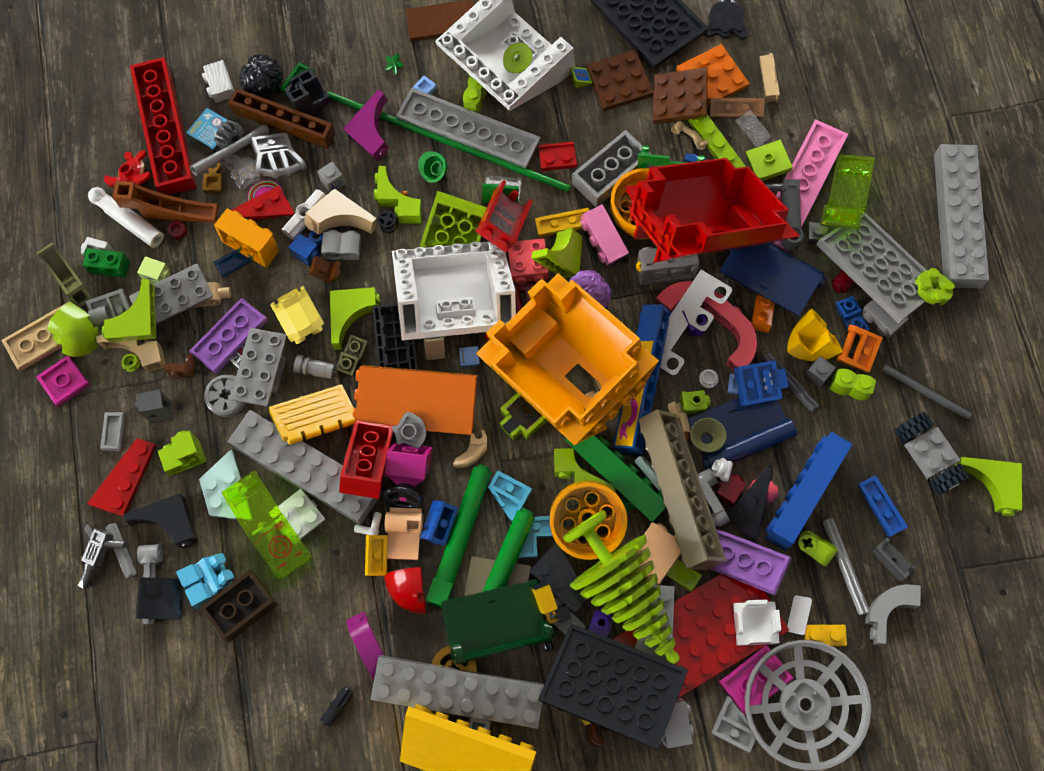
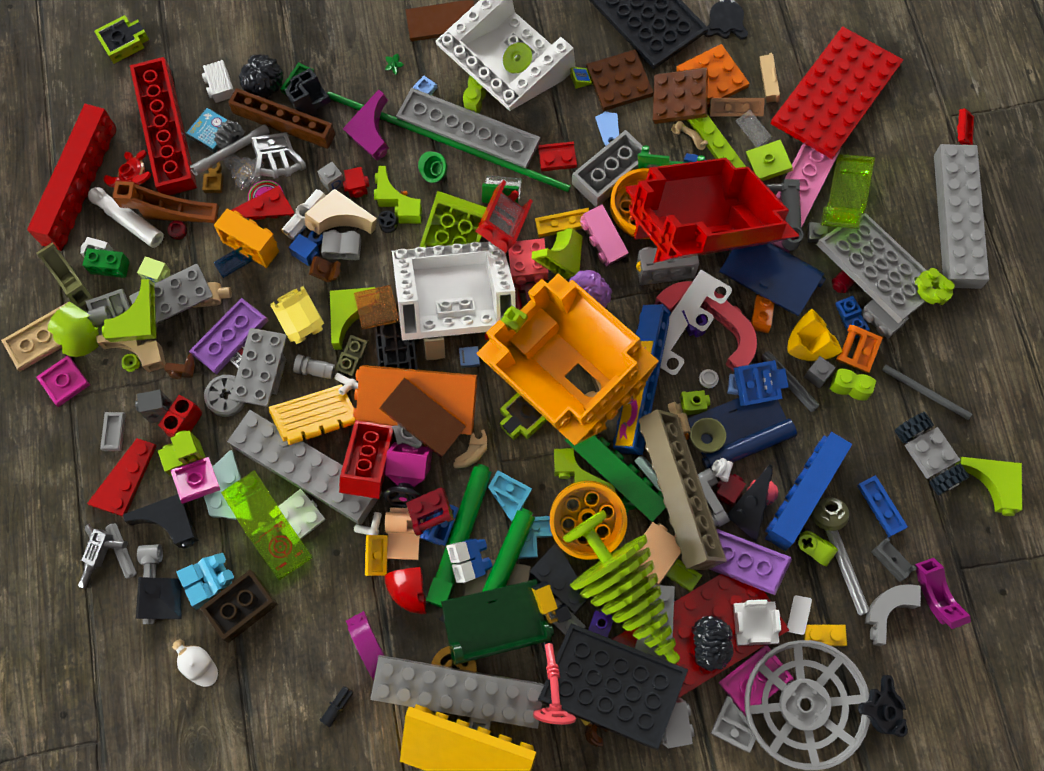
(72, 177): none -> red brick
(121, 38): none -> piece
(192, 416): none -> red piece
(195, 480): none -> dark pink tile
(195, 664): none -> white hair
(349, 383): none -> white piece
(355, 182): none -> red brick
(376, 307): none -> clear orange tile
(422, 417): none -> reddish brown tile
(426, 506): none -> dark red plate
(469, 551): none -> hips
(514, 318): none -> lime tile
(554, 712): none -> coral dish
(608, 126): none -> light blue piece
(712, 643): none -> black hair
(830, 520): none -> olive piece
(836, 92): none -> red plate
(885, 709): none -> black tile
(938, 596): none -> magenta arch
(965, 127): none -> red plate

